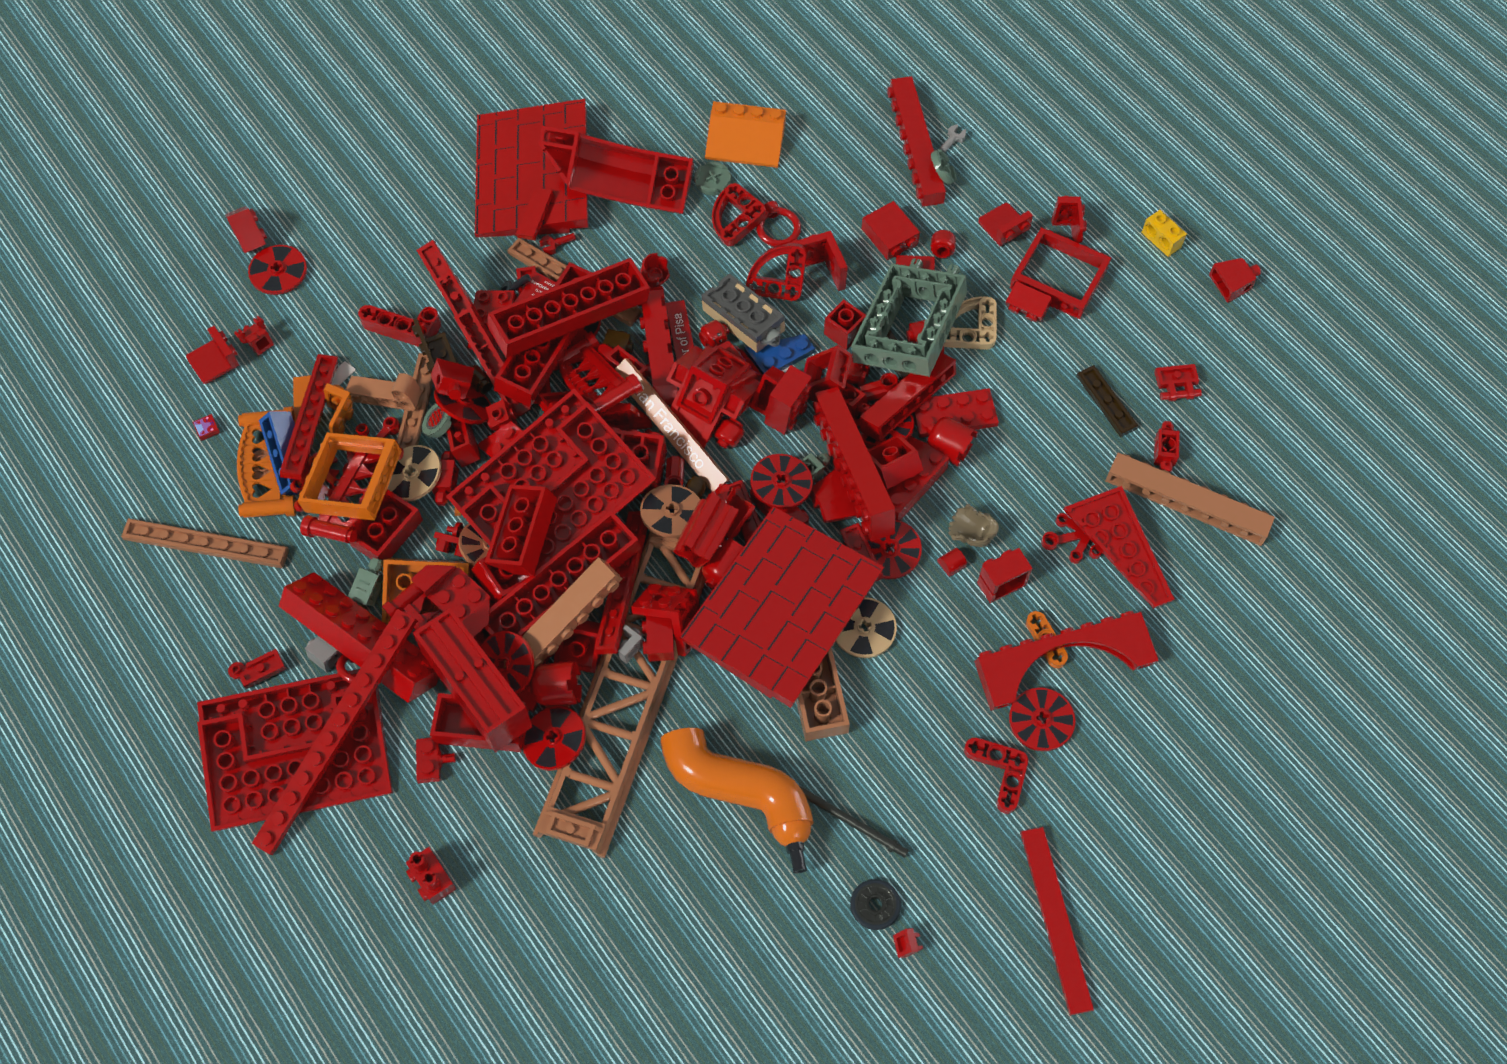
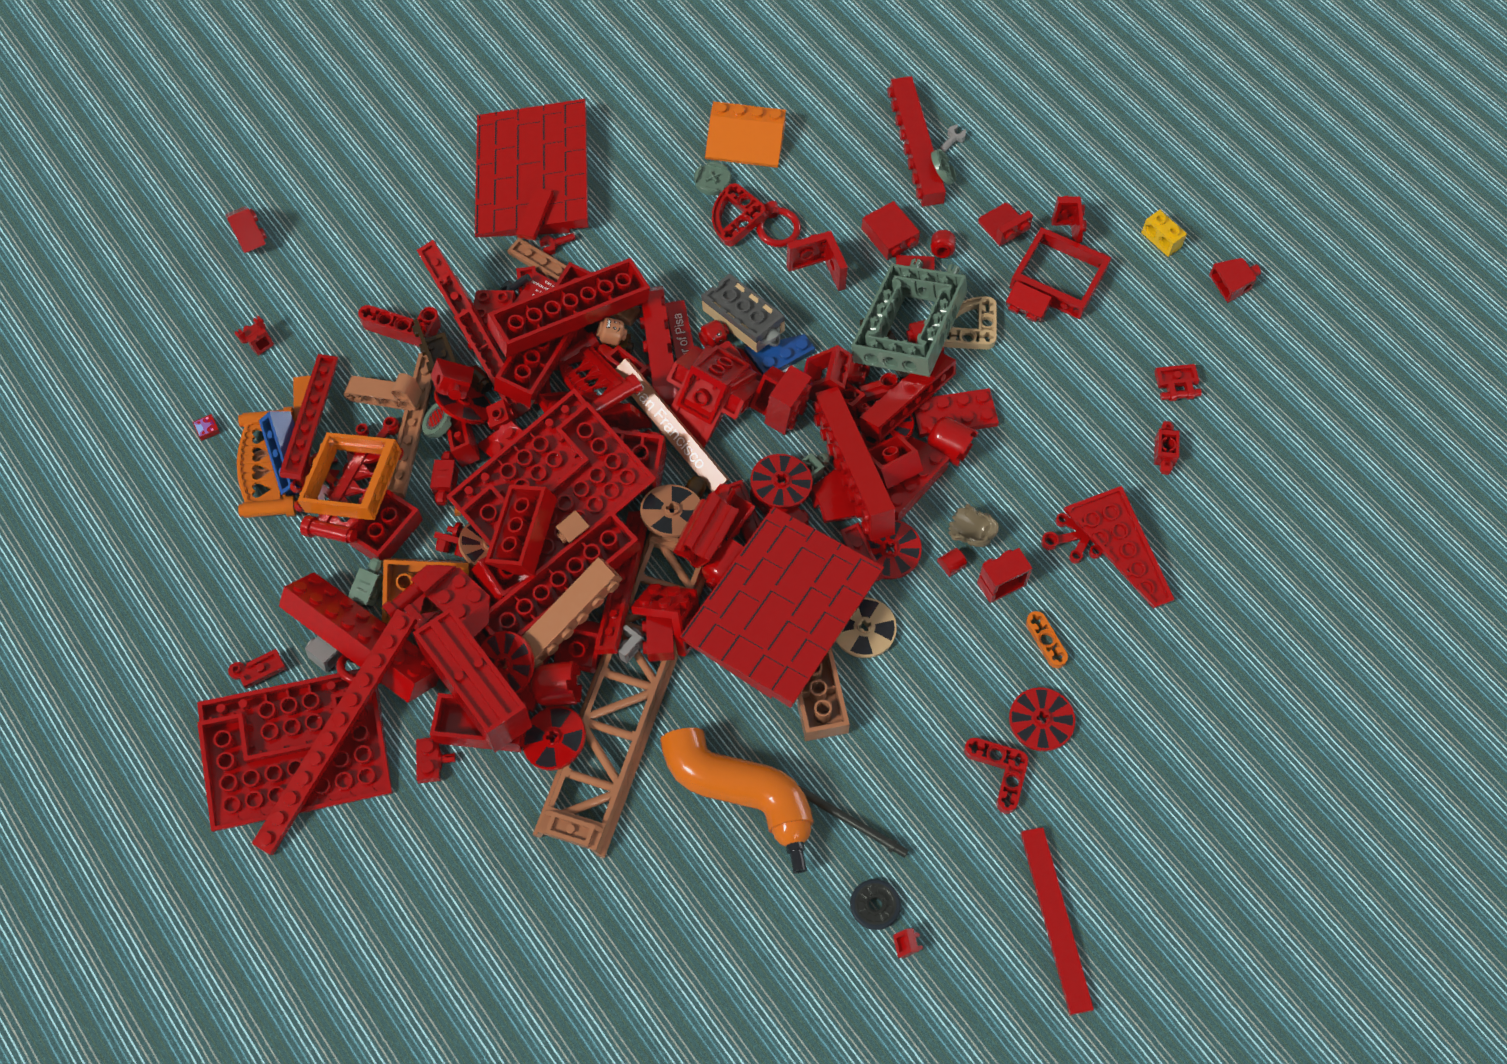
(205, 543): nougat tile -> none
(213, 358): red bracket -> none
(291, 269): red piece -> none
(339, 400): orange bracket -> none
(342, 373): white sticker -> none
(423, 480): tan piece -> none
(430, 875): red brick -> none
(571, 528): none -> nougat brick
(611, 331): none -> nougat head
(618, 170): red slope -> none
(655, 269): red hair -> none
(675, 471): red piece -> none
(729, 433): red head -> none
(789, 281): red beam -> none
(843, 324): red head -> none
(1107, 401): dark brown tile -> none
(1121, 637): red arch -> none
(1190, 499): nougat brick -> none

